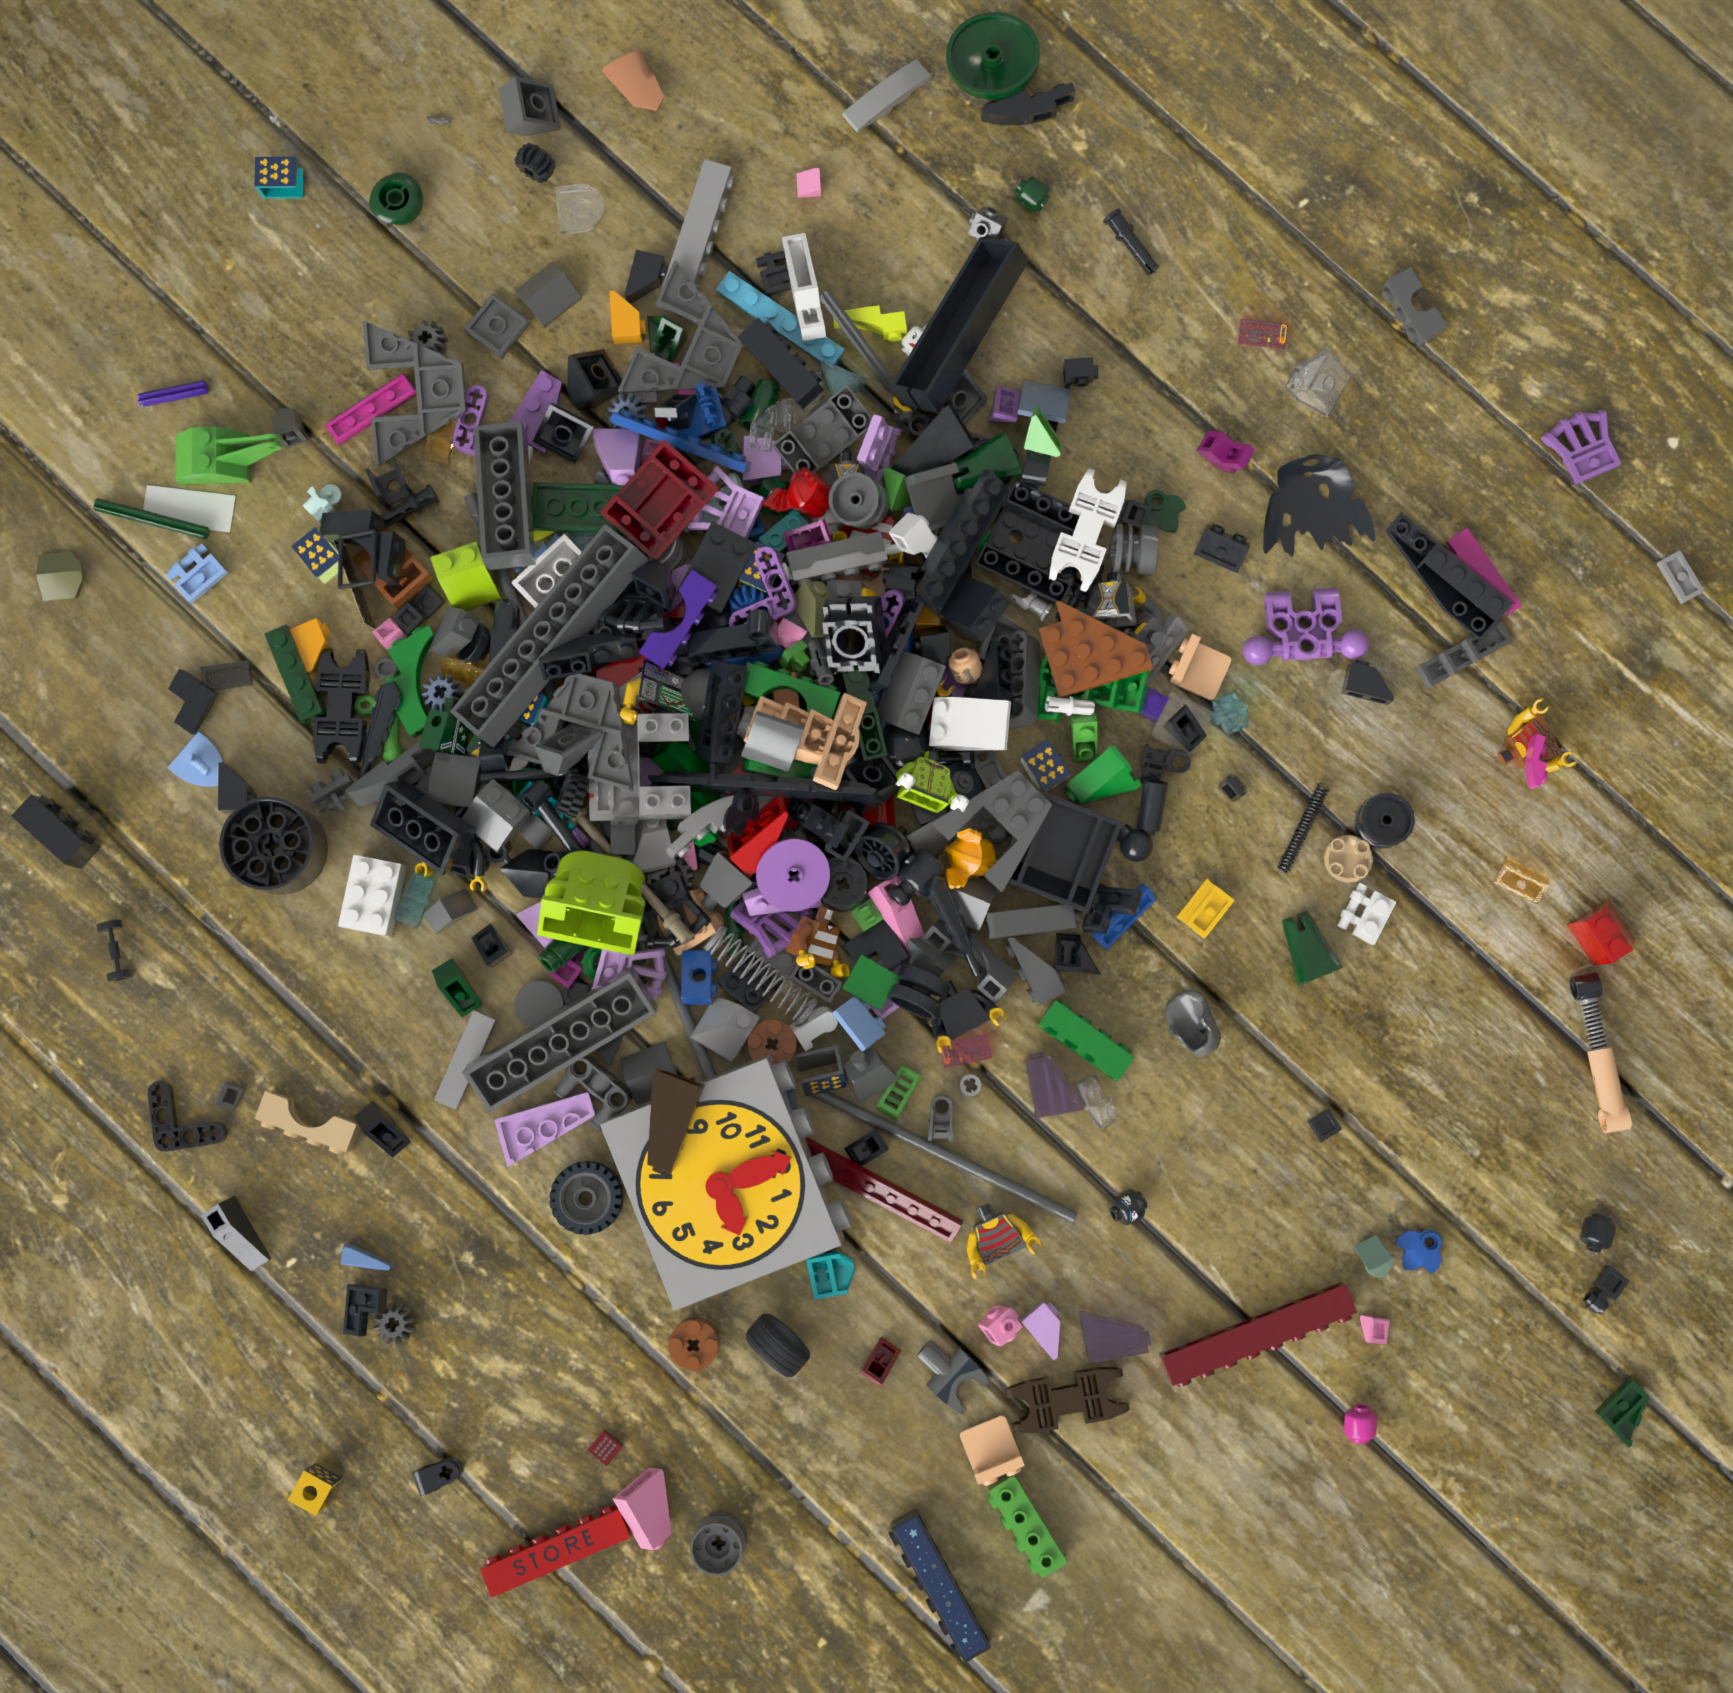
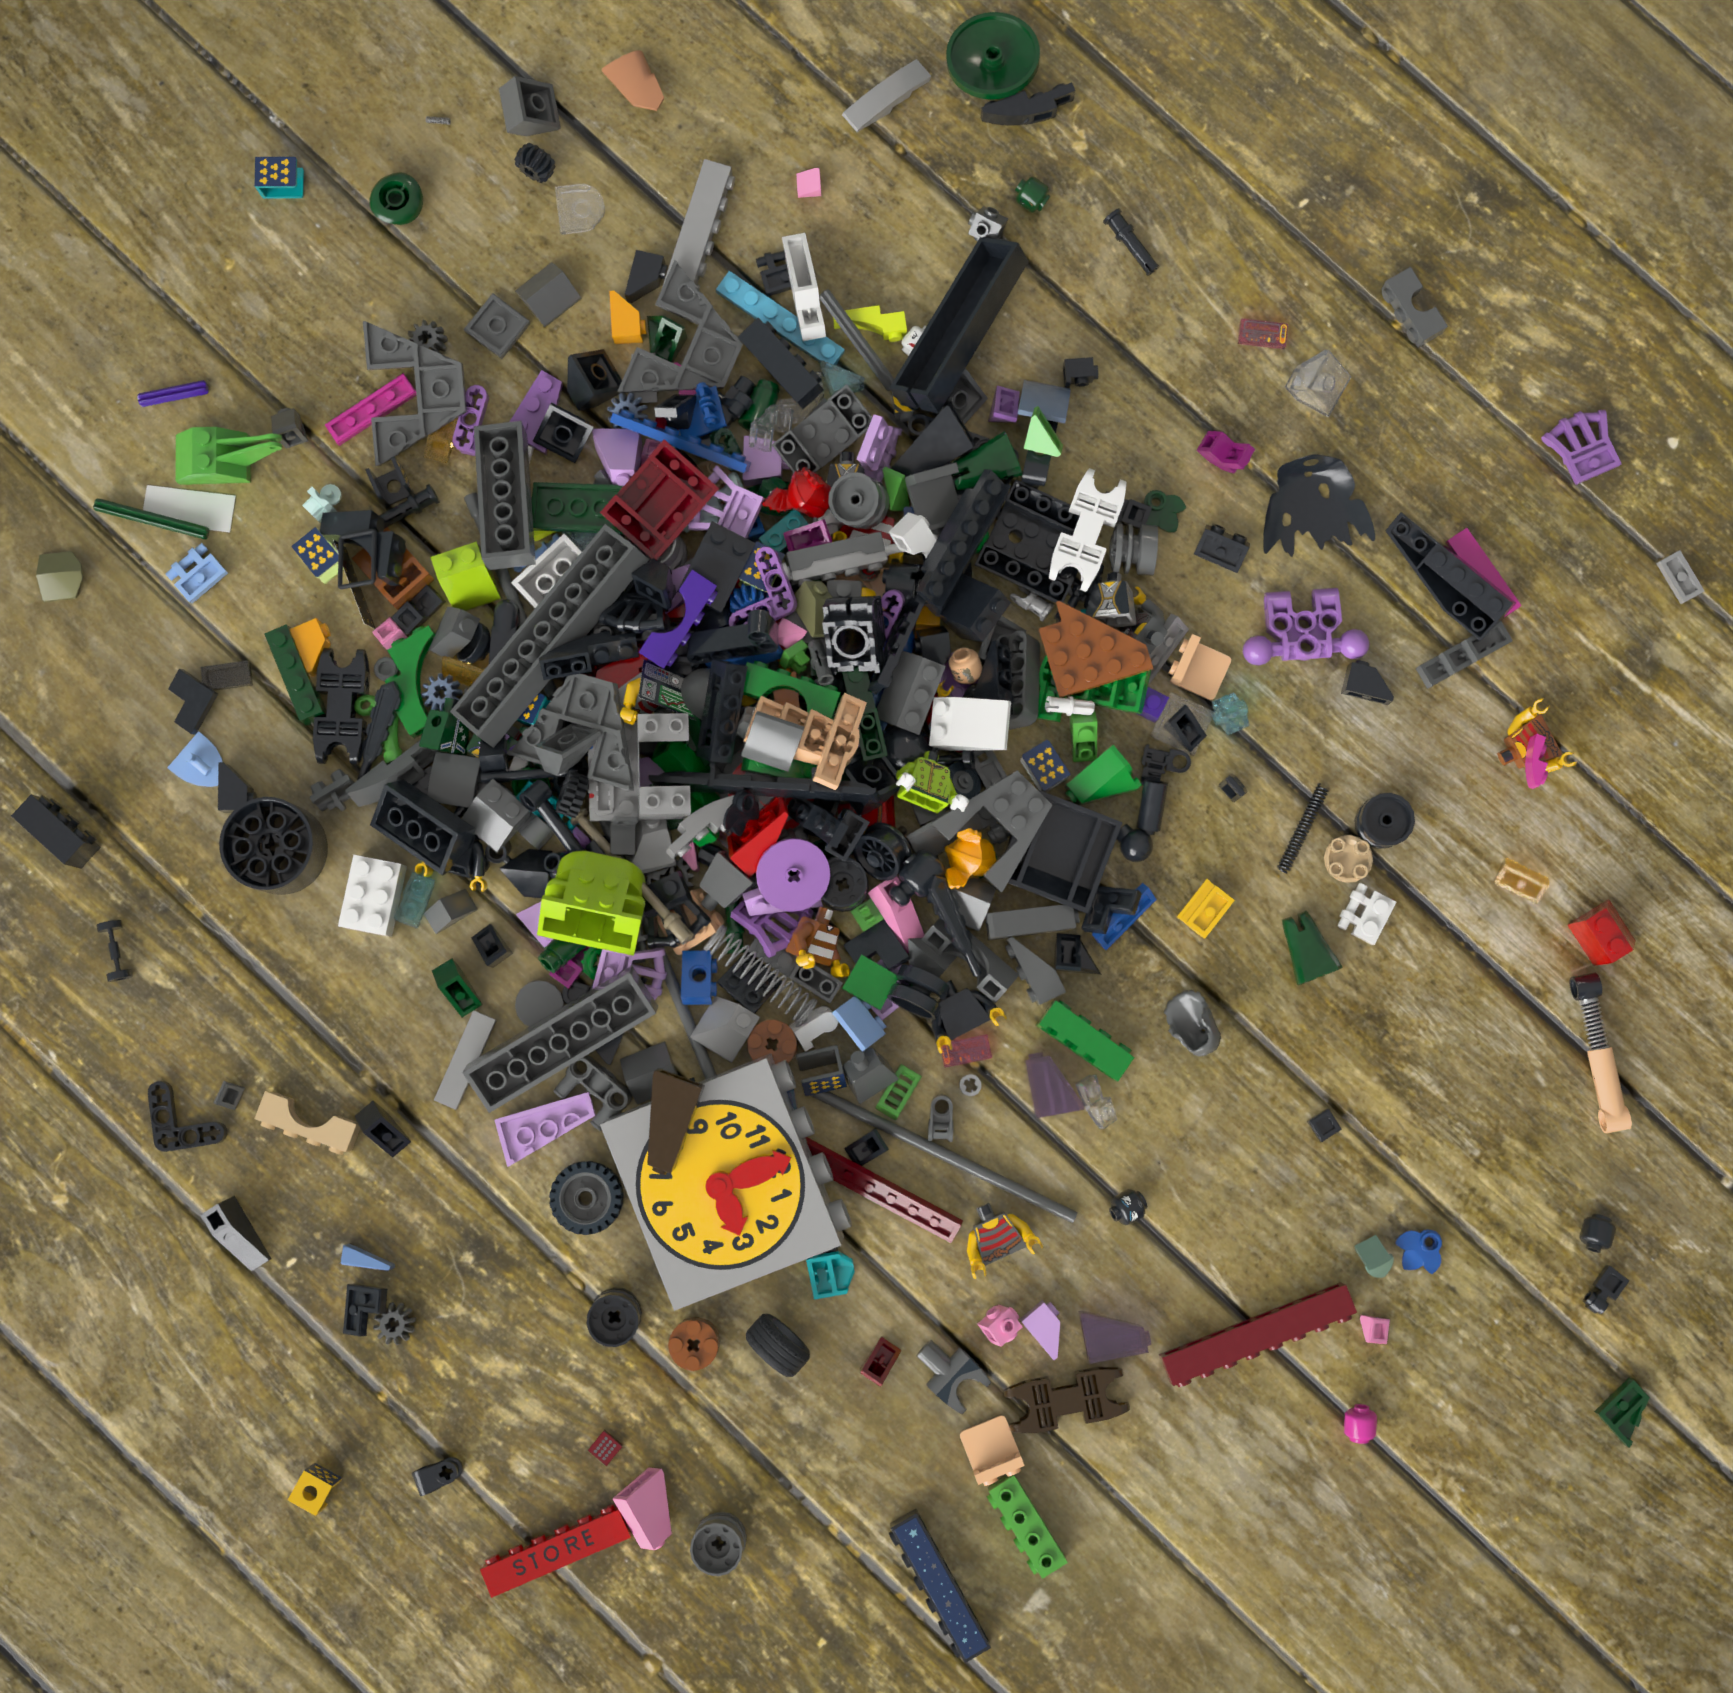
(615, 1331): none -> black wheel

